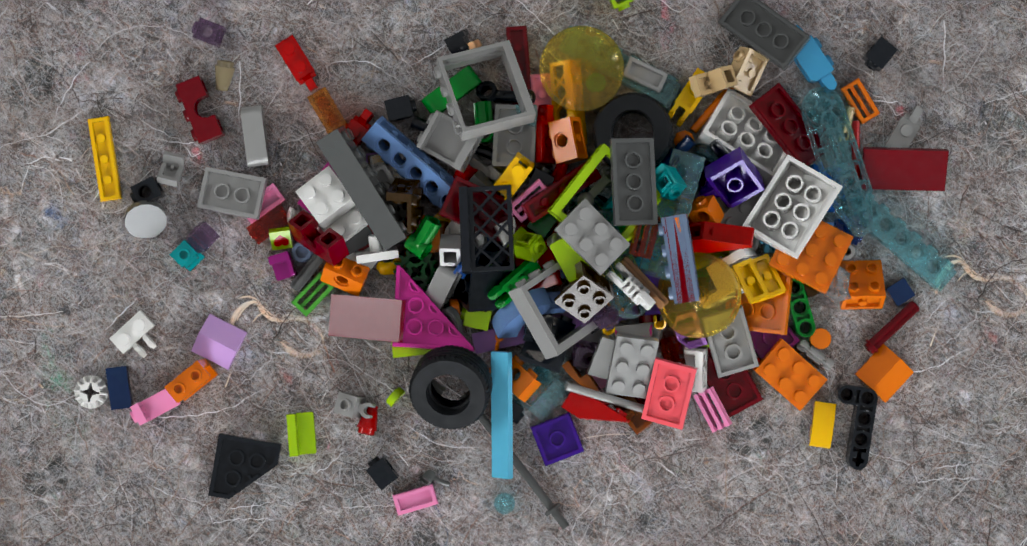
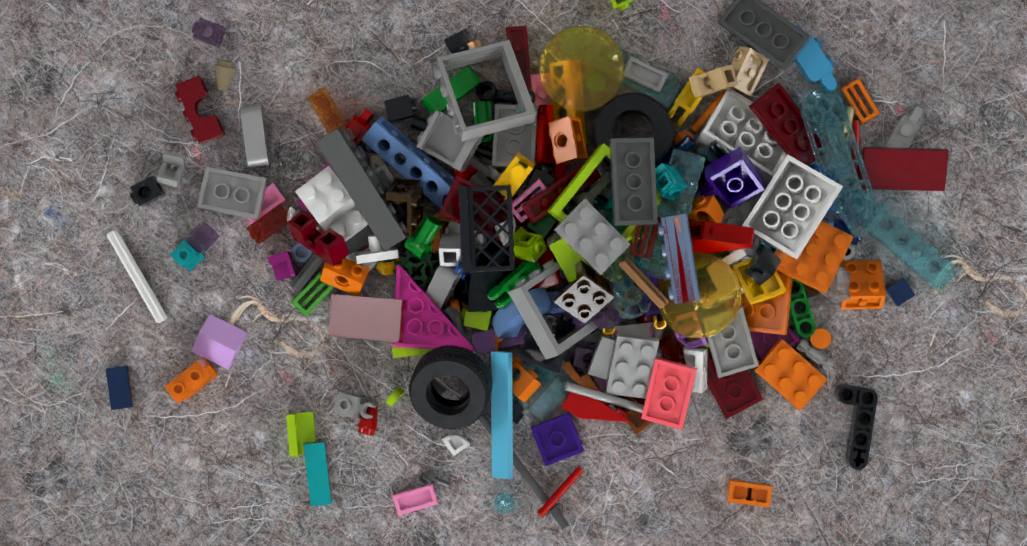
(97, 385): white gear -> none
(104, 159): yellow tile -> none
(132, 332): white hinge -> none
(137, 276): none -> white axle
(145, 219): tile -> none
(152, 407): bright pink bracket -> none
(240, 463): black plate -> none
(280, 238): lime tile -> none
(297, 62): red hinge -> none
(317, 473): none -> teal tile
(382, 472): black brick -> none
(455, 443): none -> white tile
(560, 491): none -> red bar
(631, 287): white hinge -> none
(709, 410): bright pink tile -> none
(748, 493): none -> orange brick
(762, 266): none -> black brick
(822, 424): yellow slope -> none
(879, 54): black brick -> none
(884, 373): orange slope -> none
(891, 327): dark red axle -> none

